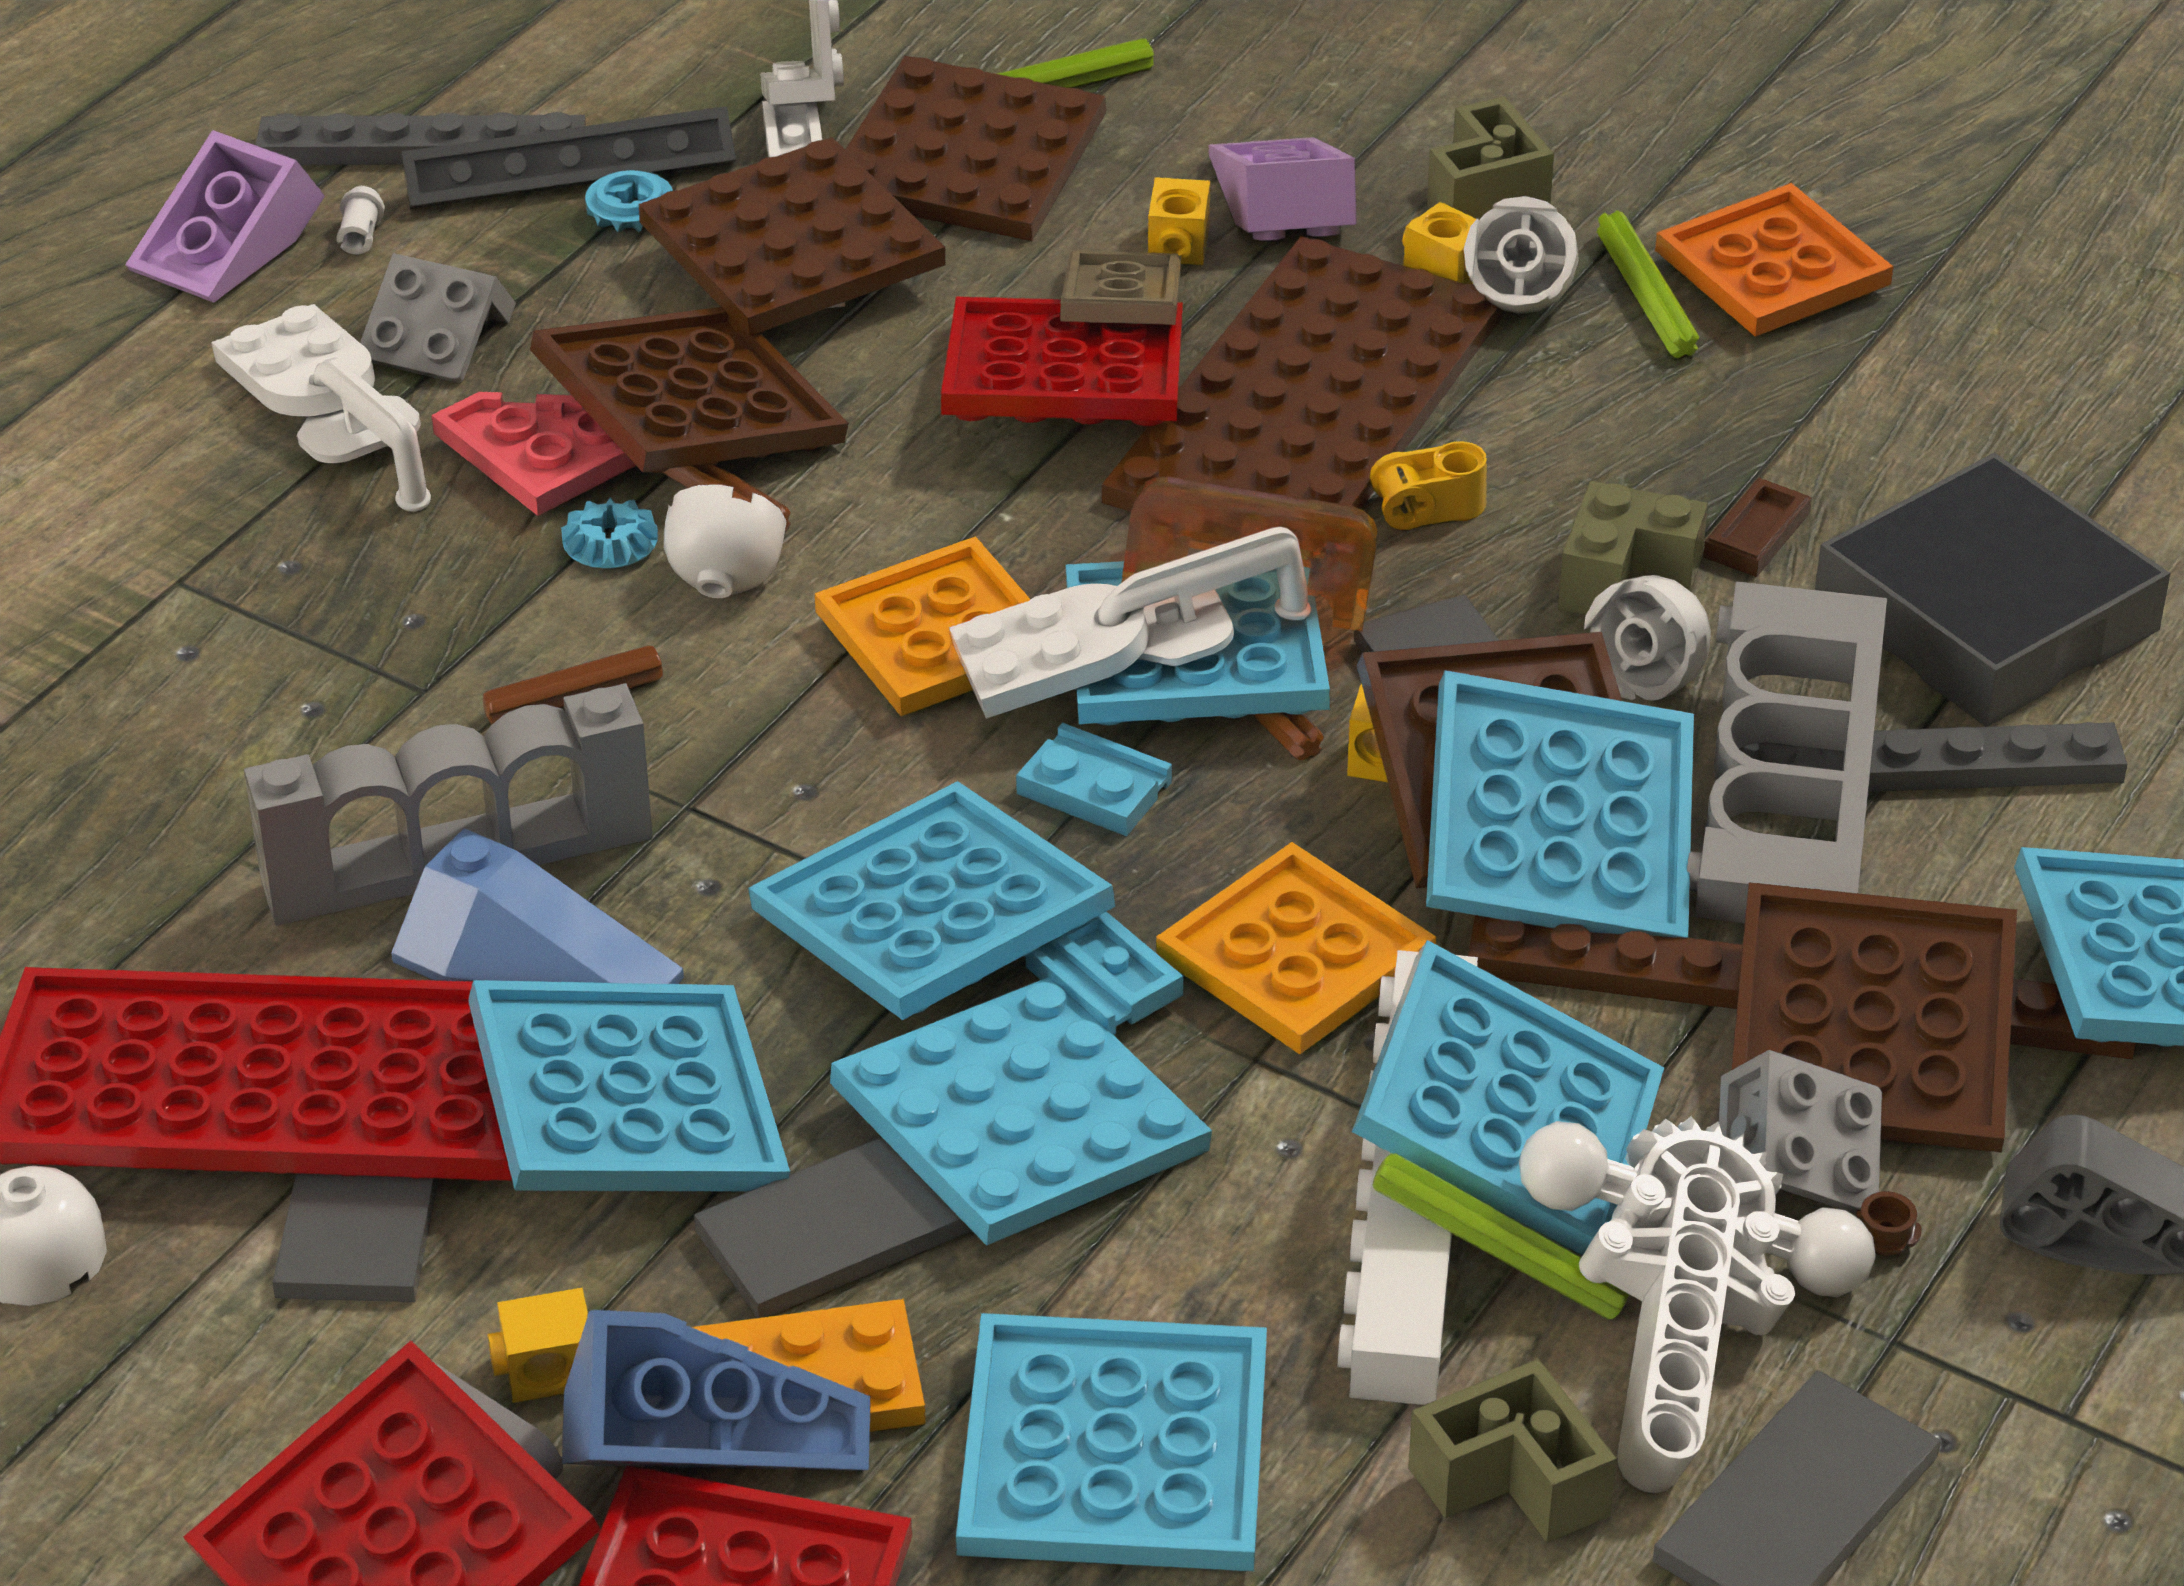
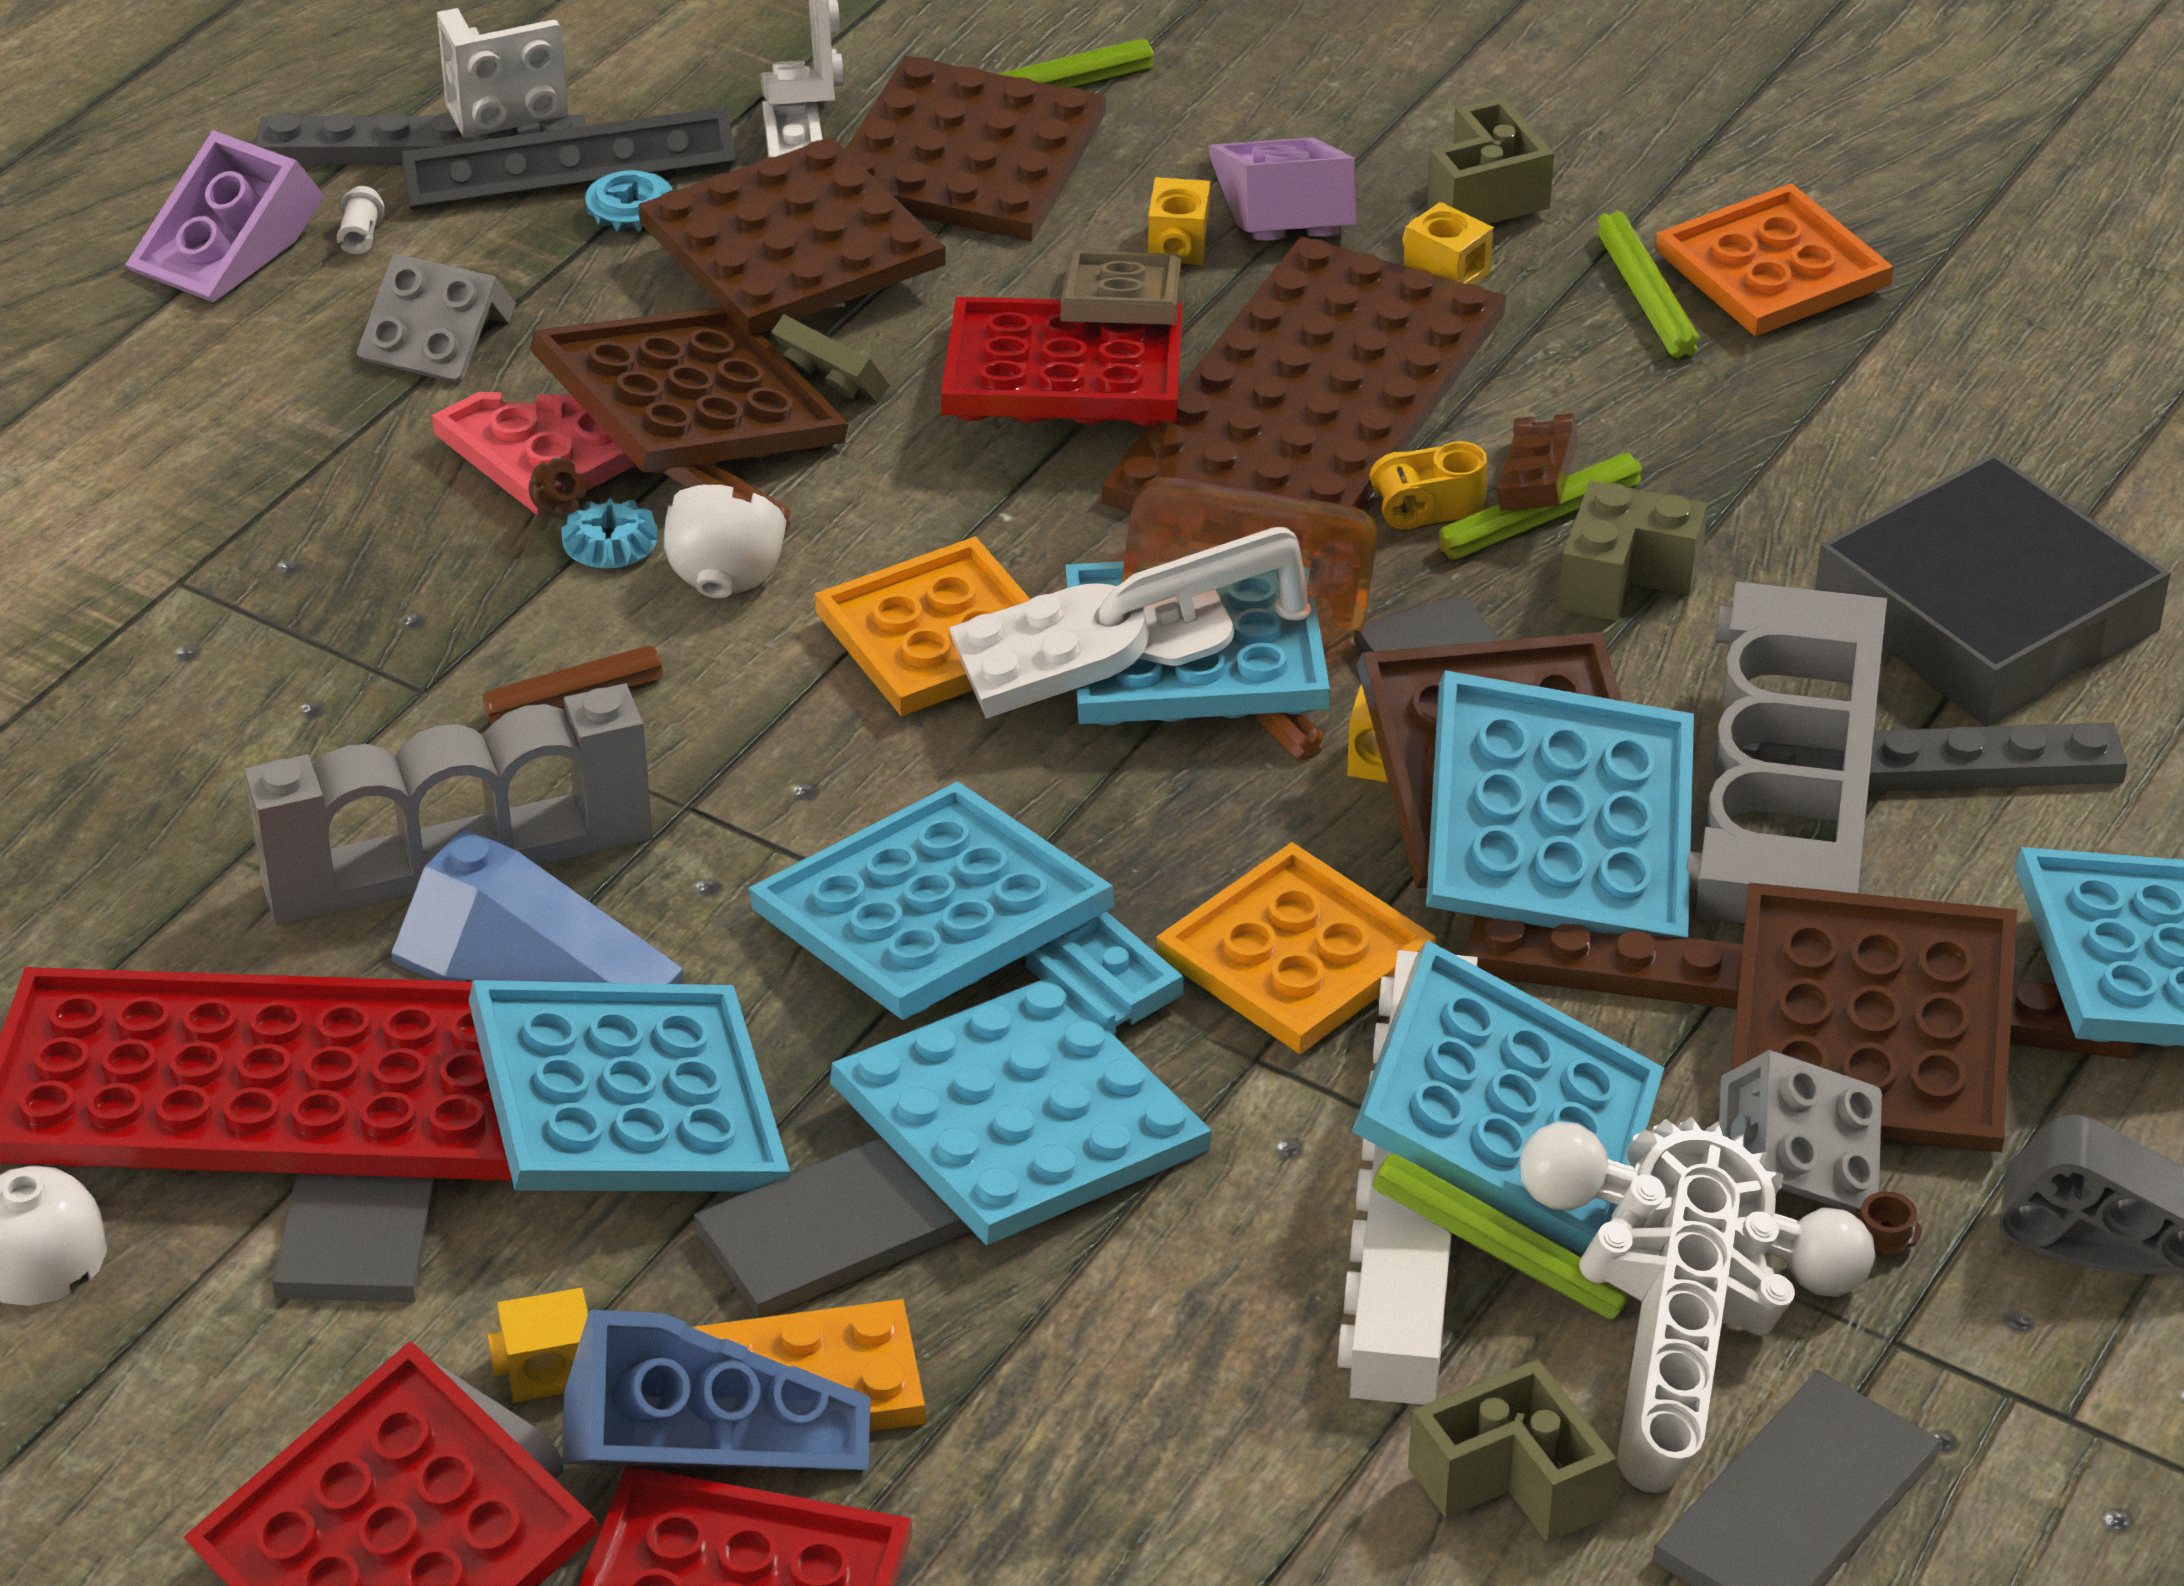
(320, 371): white plate -> none
(501, 75): none -> white bracket
(543, 490): none -> reddish brown plate
(840, 365): none -> olive plate
(1094, 779): medium azure plate -> none
(1114, 1442): medium azure plate -> none
(1495, 526): none -> lime axle
(1521, 255): white cylinder -> none
(1538, 462): none -> reddish brown plate
(1652, 635): white cylinder -> none
(1757, 527): reddish brown tile -> none

